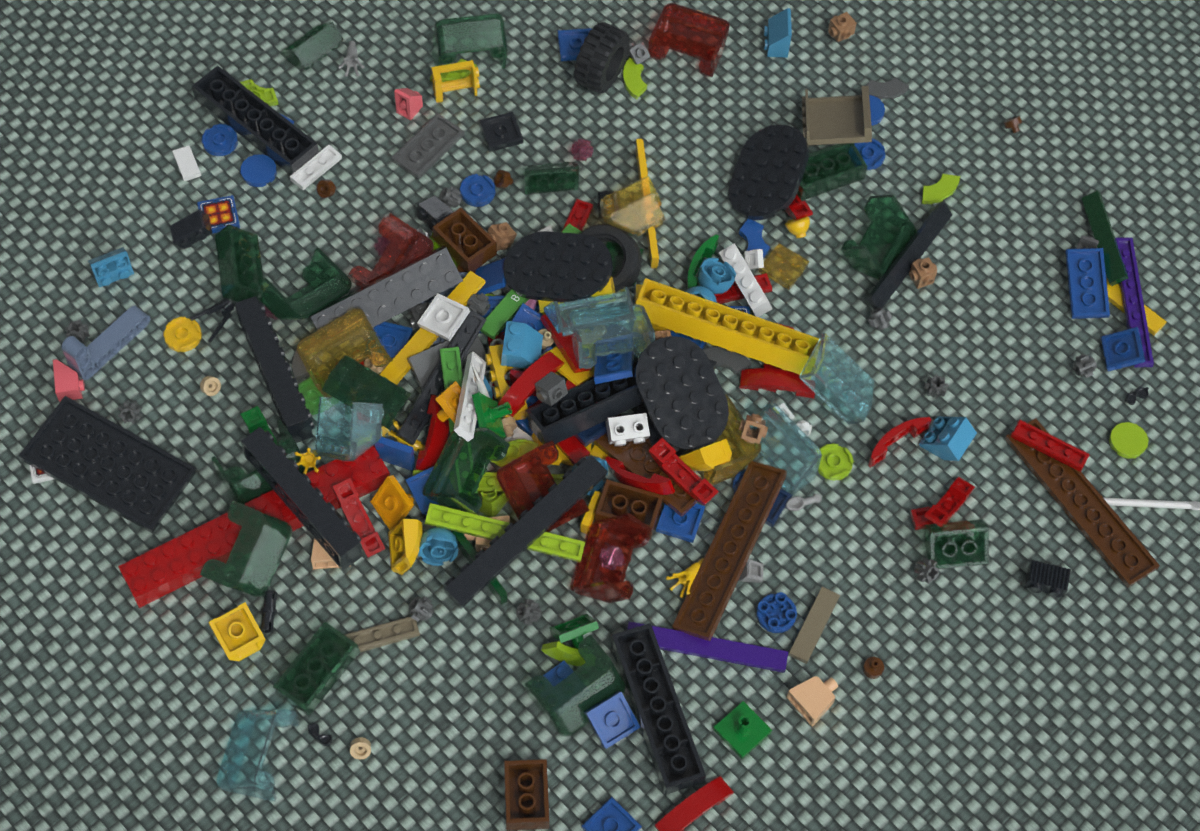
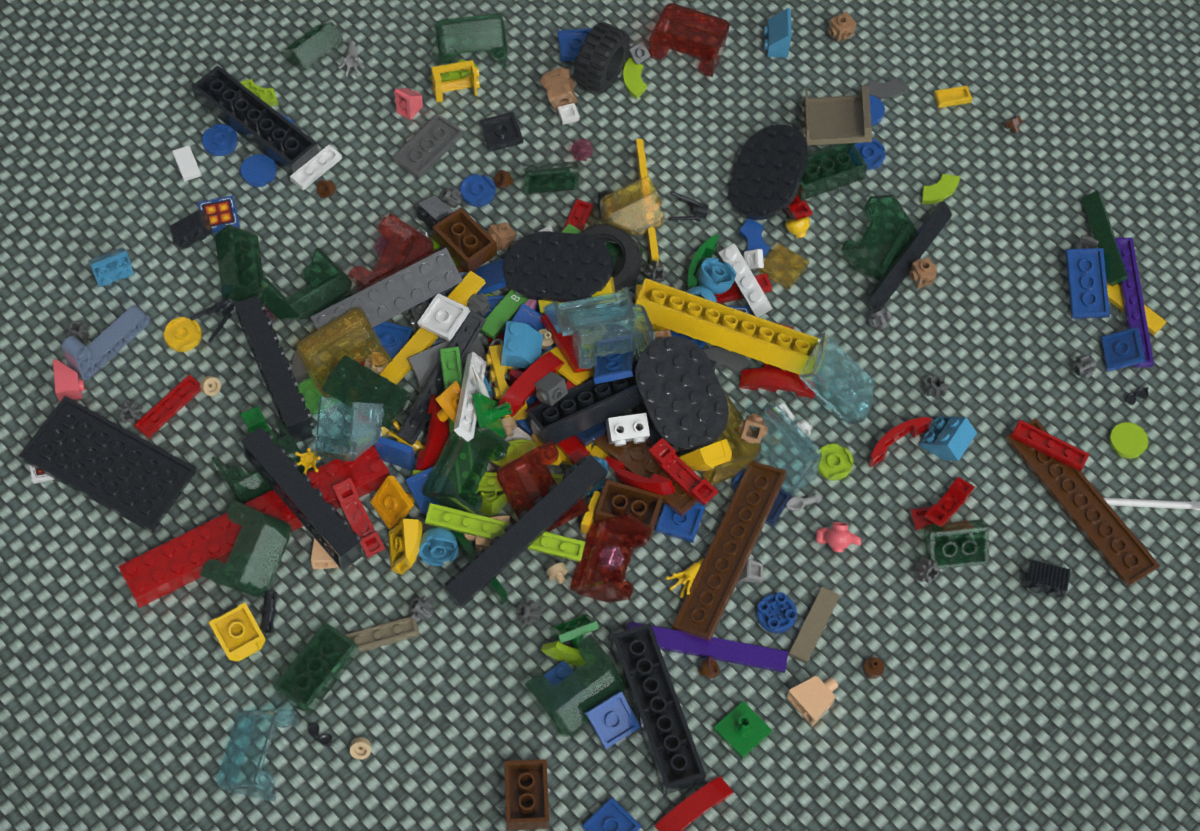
(168, 407): none -> red tile
(557, 573): none -> tan tile
(559, 87): none -> medium nougat piece
(568, 113): none -> white plate
(655, 271): none -> dark grey gear
(699, 209): none -> black plant
(709, 668): none -> reddish brown tile
(837, 537): none -> coral piece
(952, 96): none -> yellow tile

